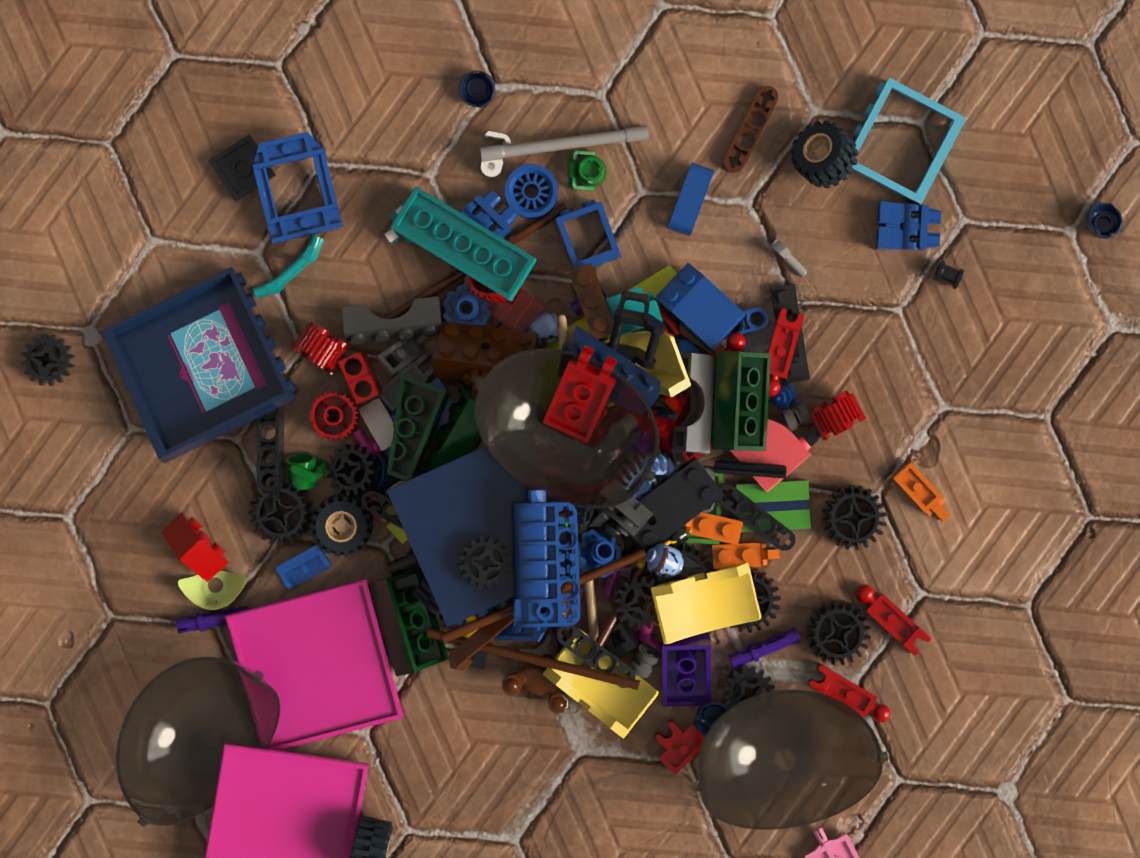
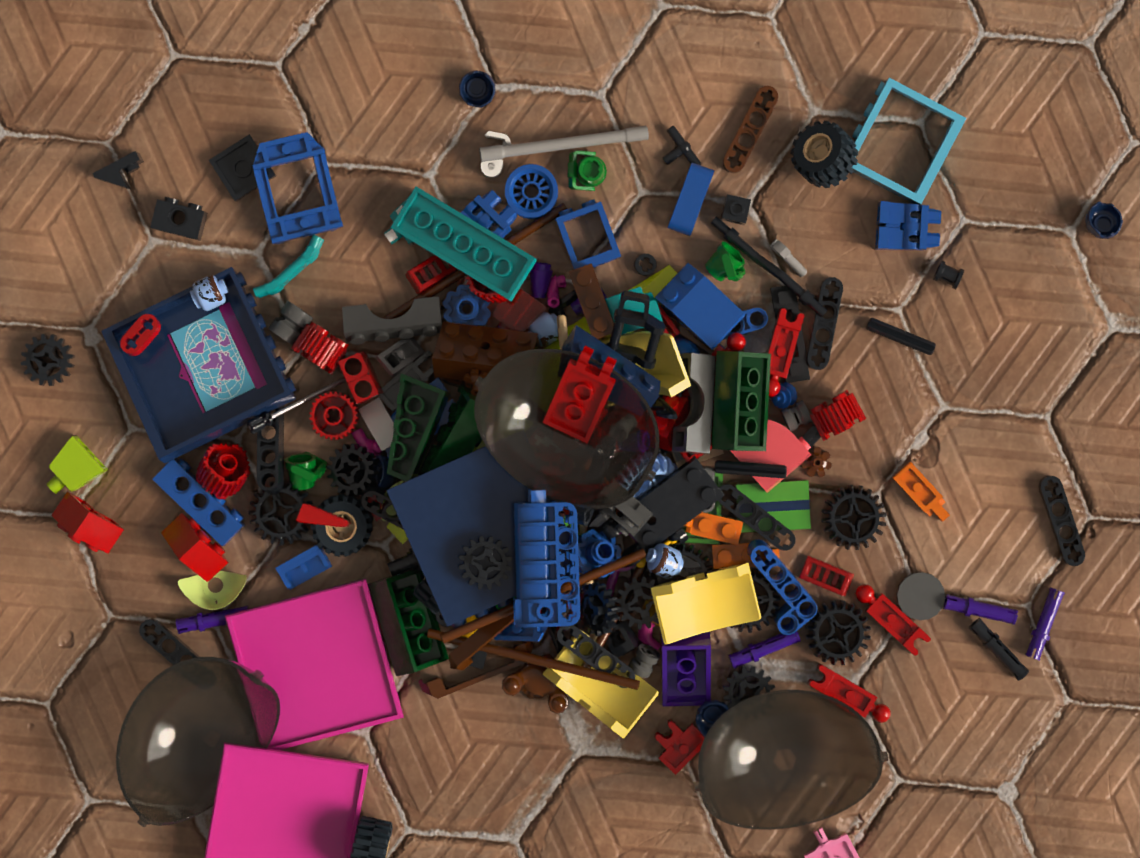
(74, 466): none -> lime torso
(86, 524): none -> red brick
(114, 172): none -> black slope
(137, 330): none -> red beam
(164, 219): none -> black brick
(168, 481): none -> blue brick
(180, 650): none -> black beam
(209, 293): none -> light blue head
(223, 470): none -> red brick
(258, 423): none -> piece
(290, 323): none -> dark grey wheel
(315, 515): none -> red slope
(414, 281): none -> red slope
(437, 687): none -> reddish brown piece
(540, 279): none -> dark purple cone
(553, 291): none -> dark pink arm
(564, 302): none -> black bar
(598, 609): none -> black gear
(638, 268): none -> black bush
(683, 148): none -> black piece
(726, 263): none -> green piece
(732, 236): none -> black bar
(735, 209): none -> black brick
(779, 582): none -> blue beam
(814, 580): none -> red slope
(819, 468): none -> reddish brown plant
(827, 324): none -> black beam
(901, 336): none -> black axle
(920, 596): none -> dark grey tile
(976, 608): none -> dark purple pin
(994, 644): none -> black pin
(1044, 624): none -> dark purple pin
(1059, 521): none -> black beam

